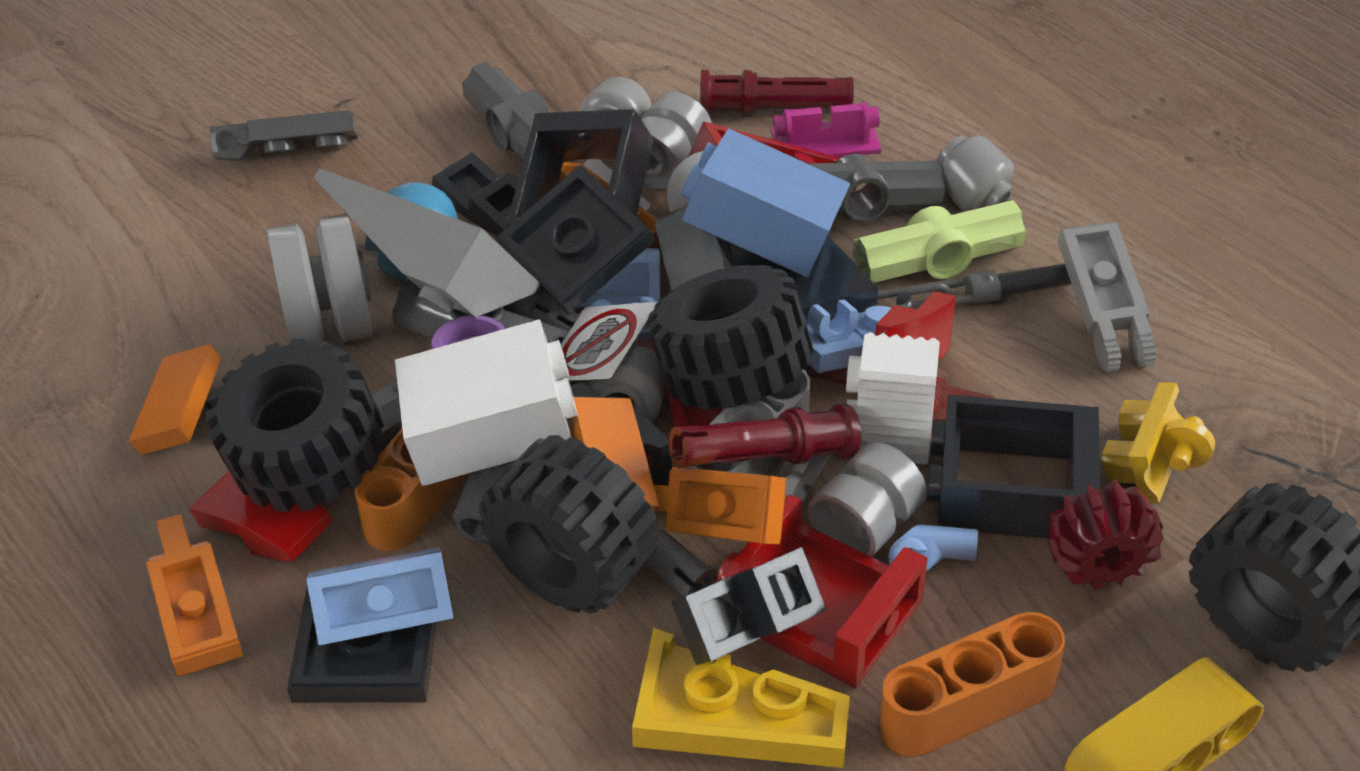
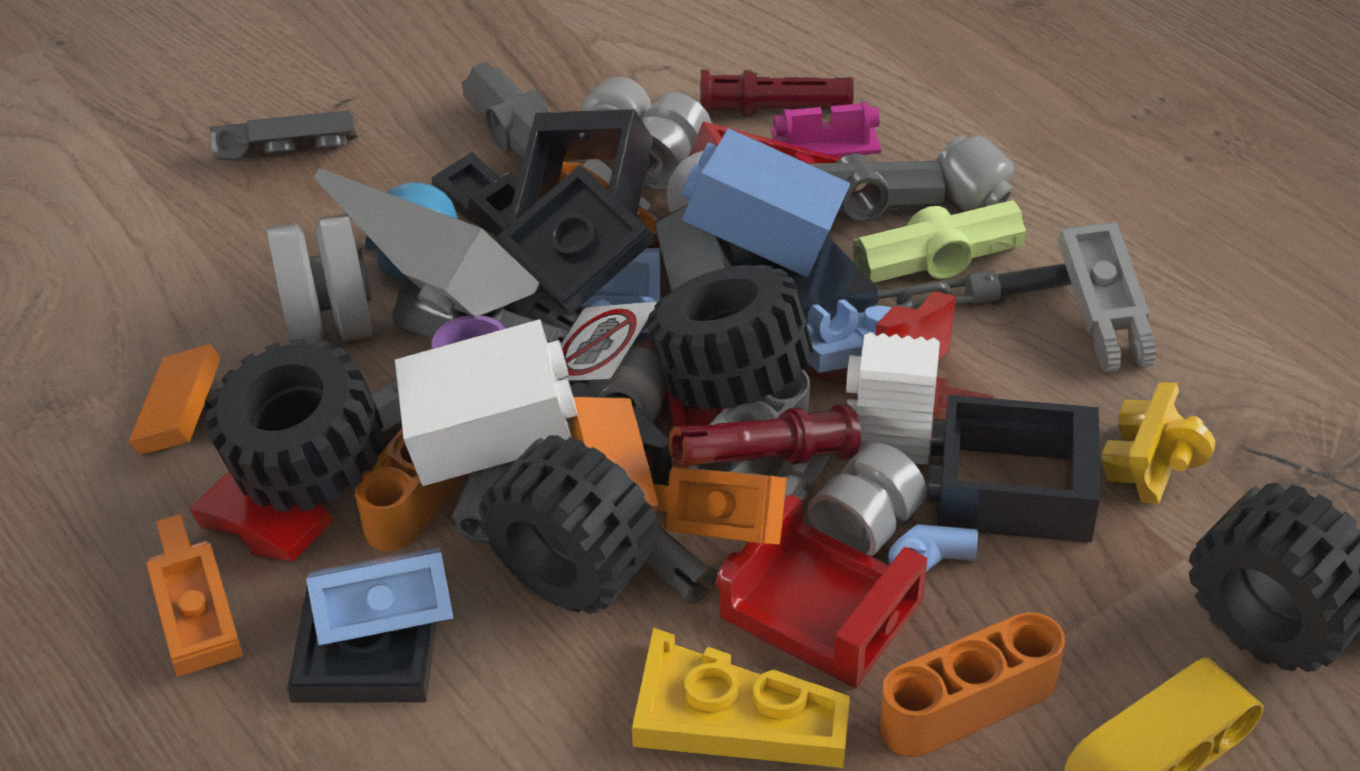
(748, 606): slope -> none
(1105, 535): dark red gear -> none

